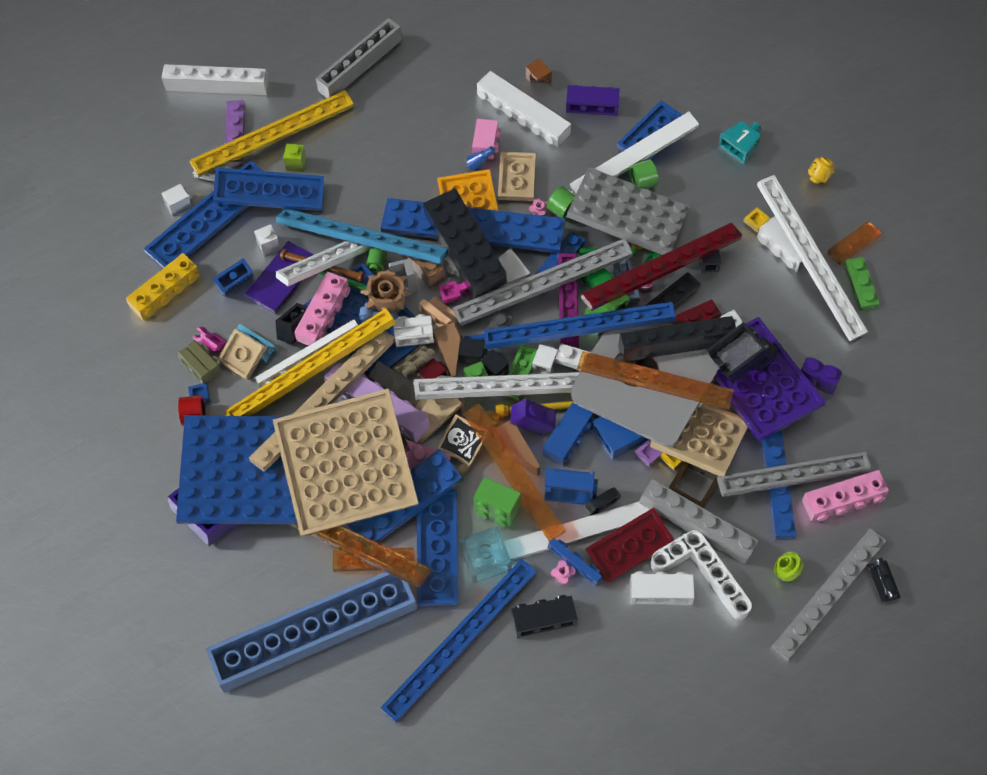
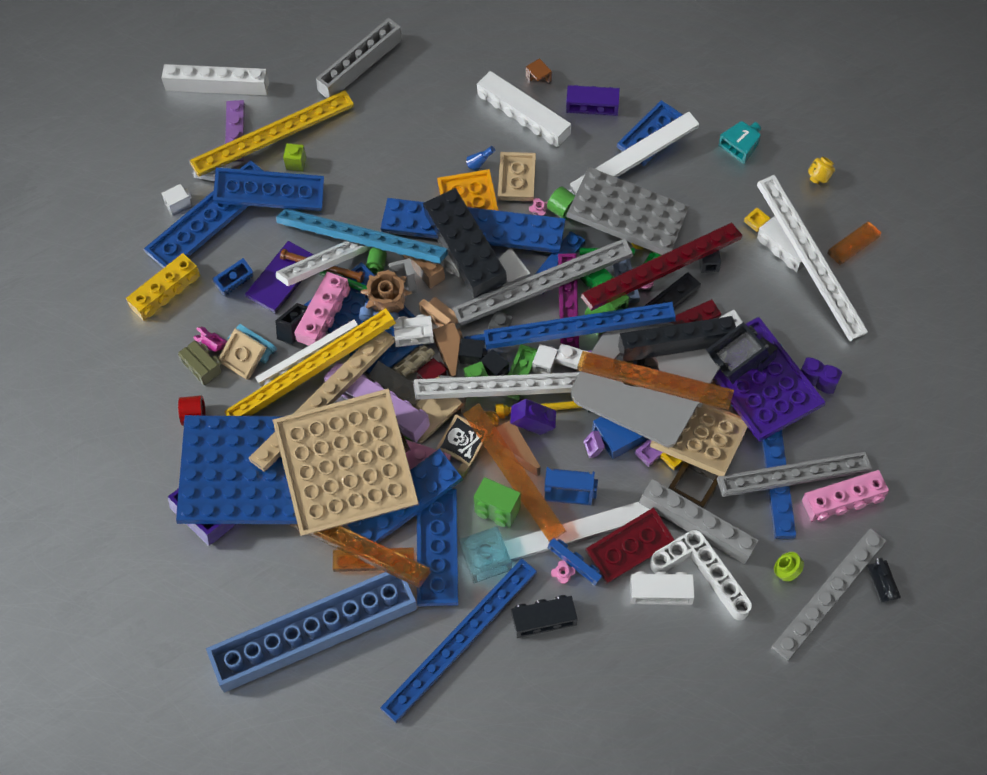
(200, 389): blue tile -> none
(267, 240): white brick -> none
(452, 292): dark pink plate -> none
(485, 136): bright pink brick -> none
(568, 434): blue brick -> none
(594, 444): none -> medium lavender plate
(602, 501): black beam -> none
(644, 174): bright green piece -> none
(861, 283): bright green plate -> none

